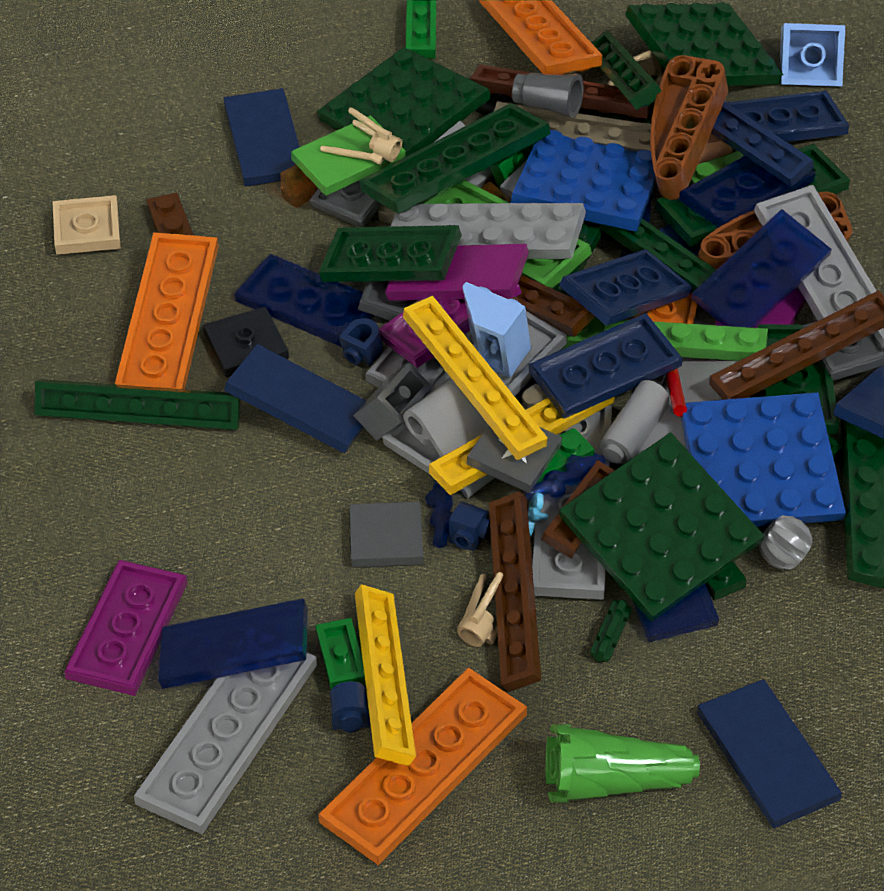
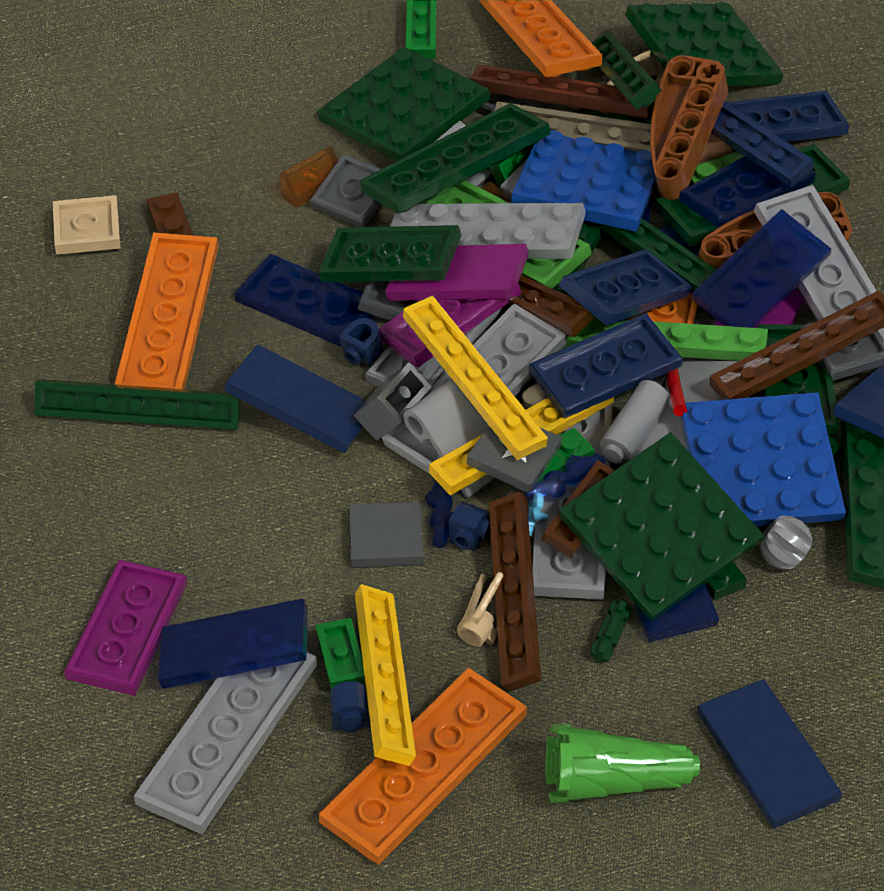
(238, 335): black plate -> none
(261, 134): dark blue tile -> none
(334, 171): bright green tile -> none
(382, 142): tan plant -> none
(497, 328): light blue slope -> none
(549, 92): dark grey plant -> none
(812, 54): light blue slope -> none

